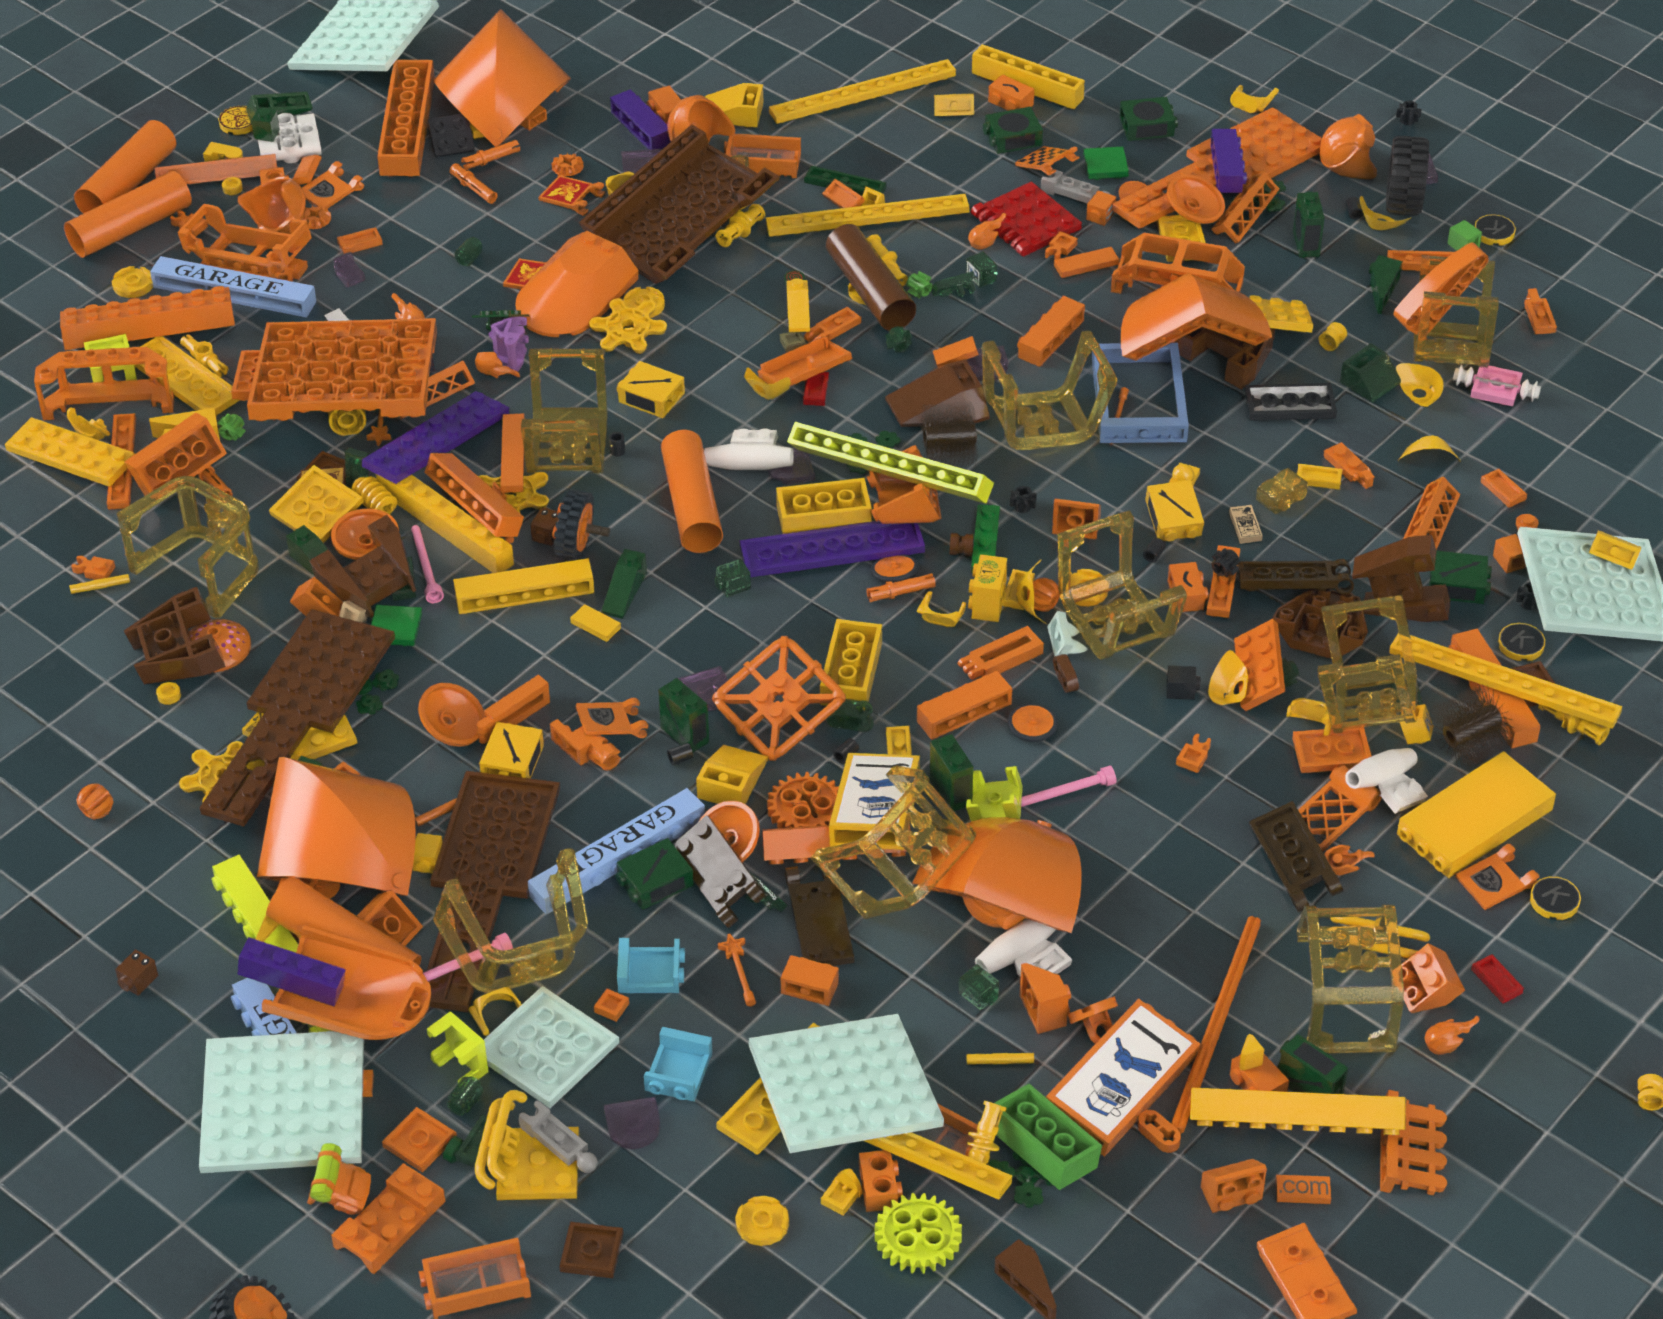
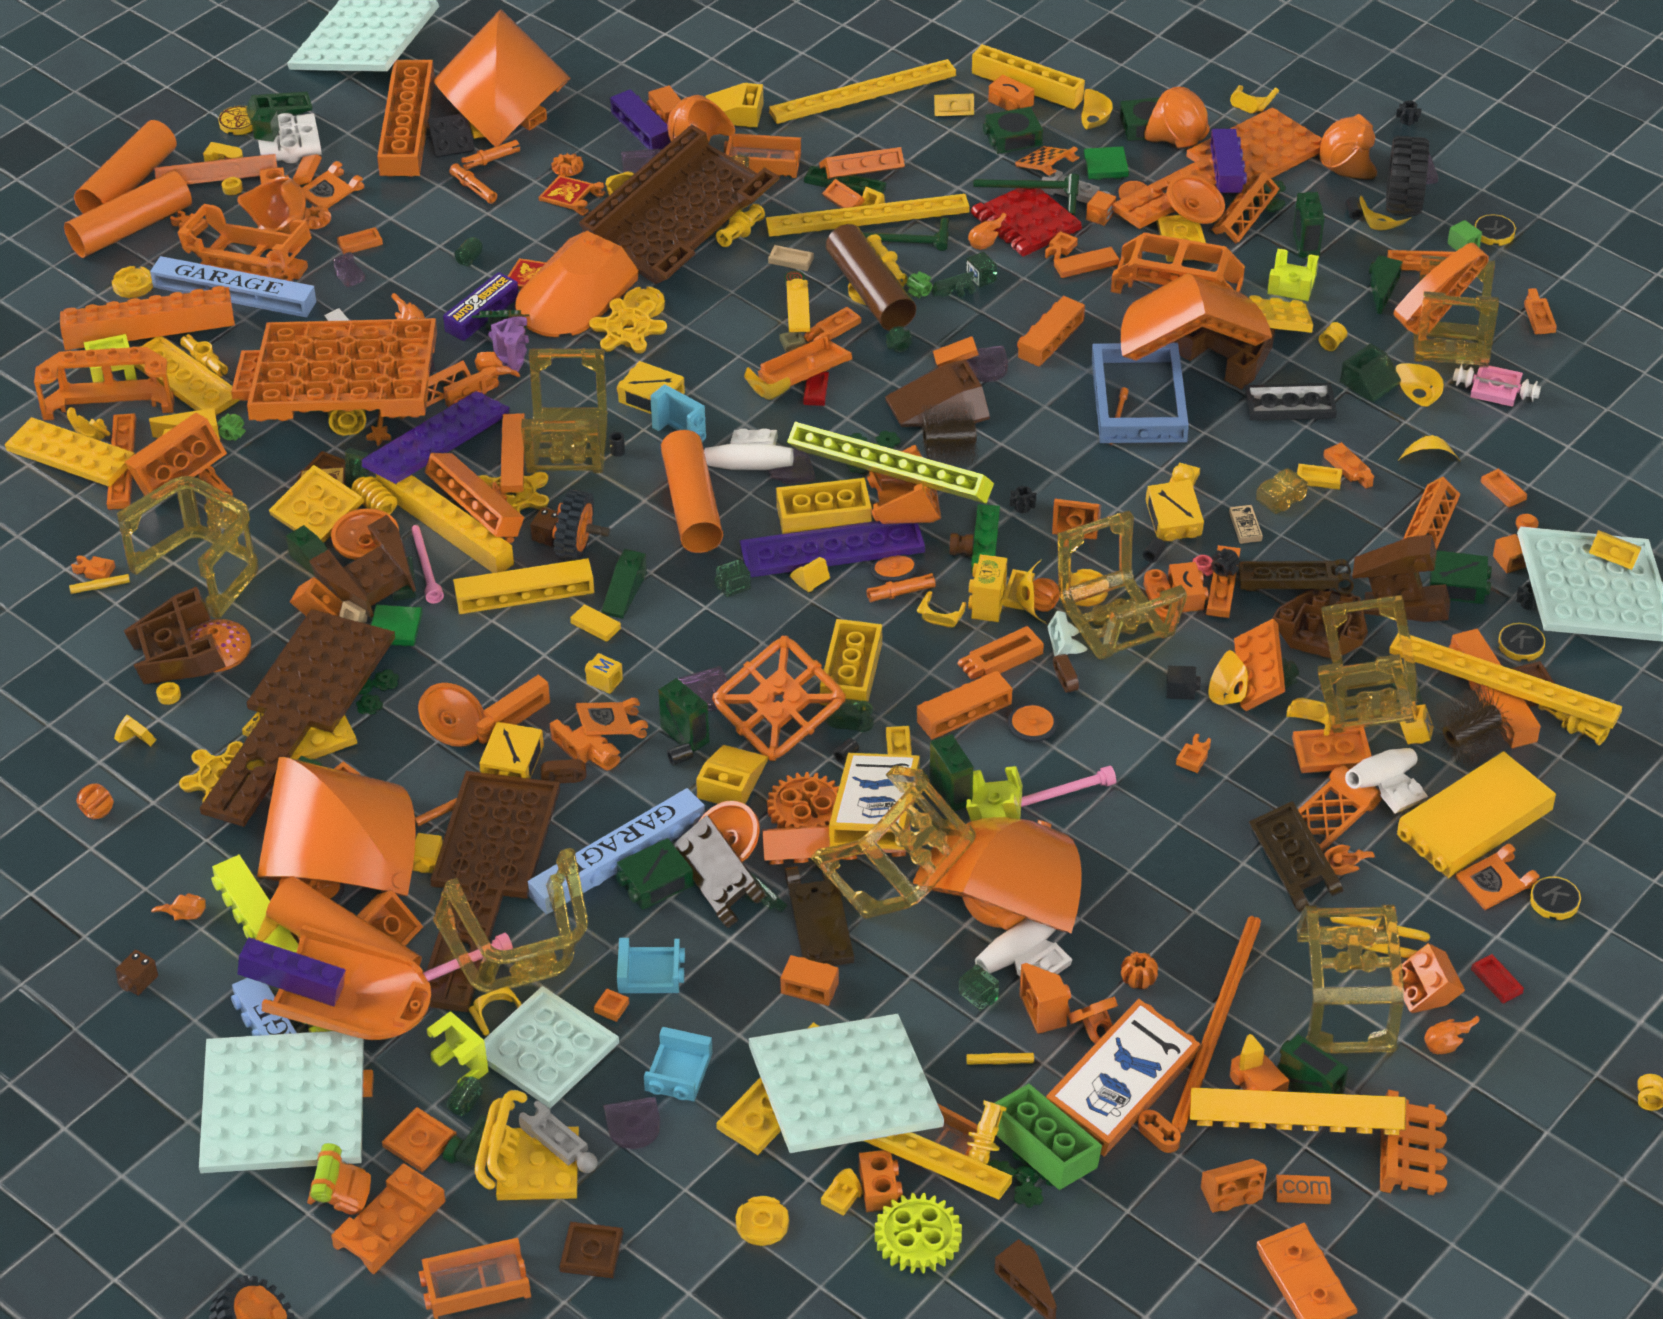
(130, 728): none -> yellow tile
(184, 907): none -> orange piece
(478, 382): none -> orange hinge
(493, 295): none -> dark purple brick
(564, 771): none -> reddish brown beam
(603, 673): none -> yellow brick
(677, 411): none -> medium azure panel
(734, 948): orange piece -> none
(791, 258): none -> tan tile
(811, 574): none -> yellow tile
(863, 162): none -> orange fence
(939, 240): none -> dark green bar
(1011, 400): clear yellow windscreen -> none
(1070, 186): none -> dark green bar
(1095, 105): none -> yellow piece
(1139, 970): none -> orange piece
(1154, 583): none -> orange plate
(1178, 119): none -> orange piece
(1204, 564): none -> coral plate
(1291, 279): none -> neon yellow panel

